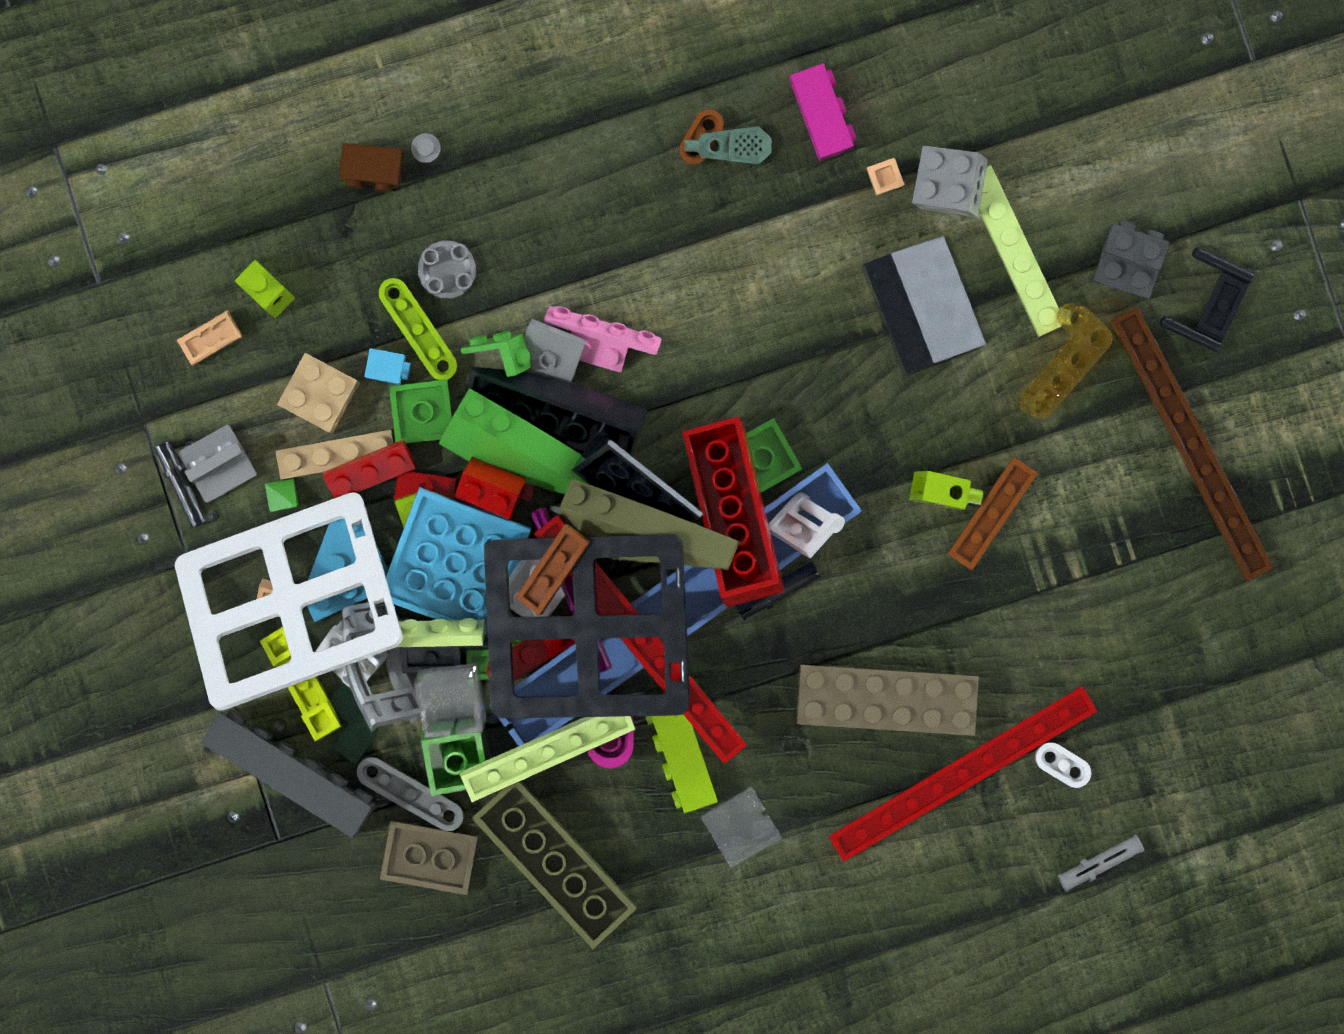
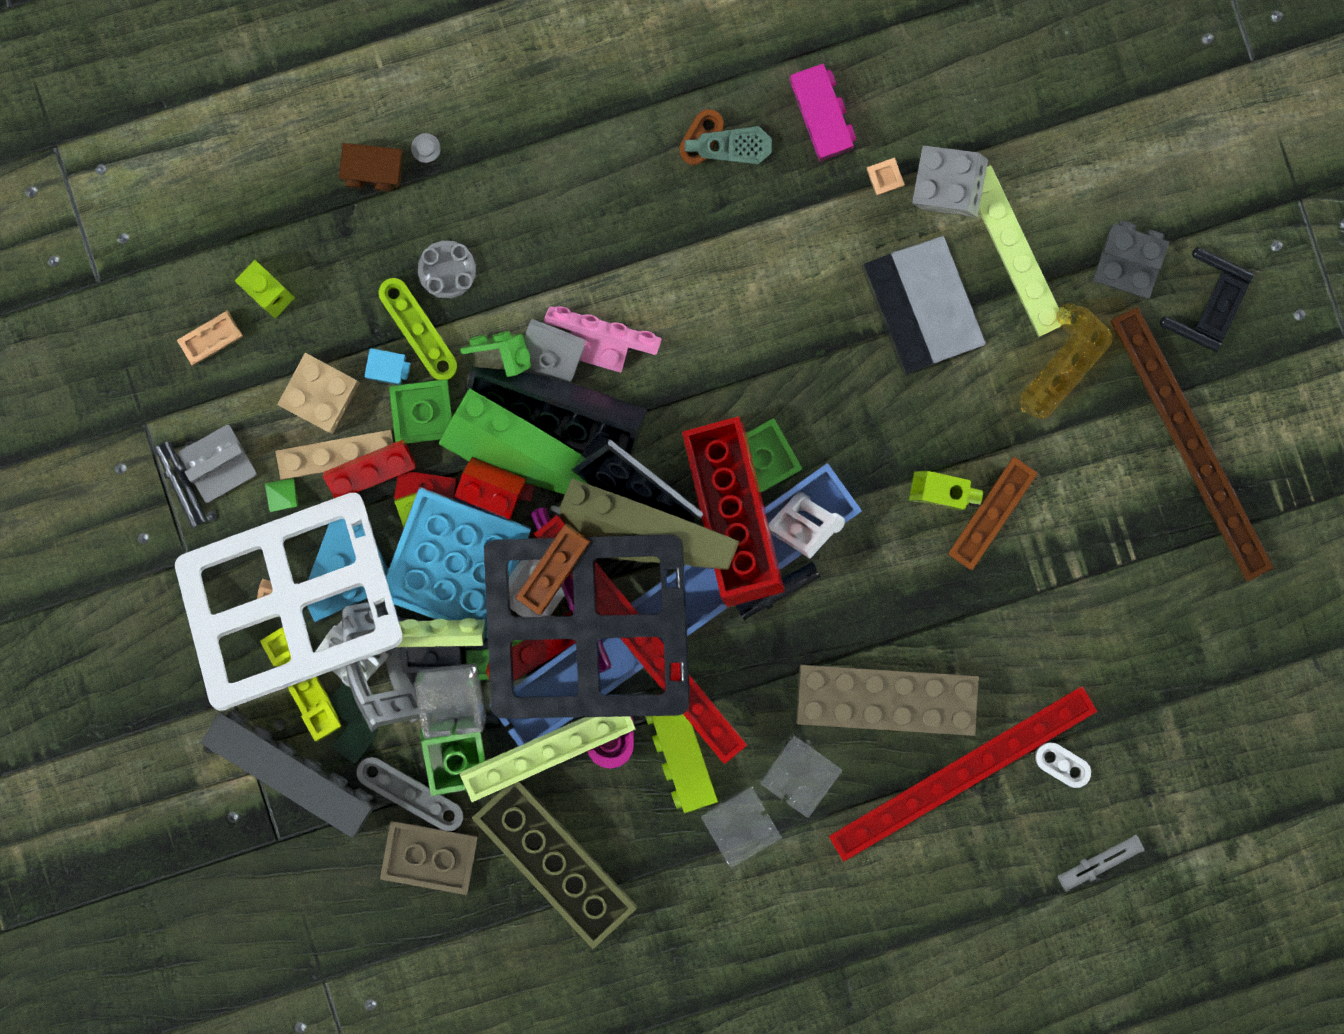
(801, 775): none -> clear piece

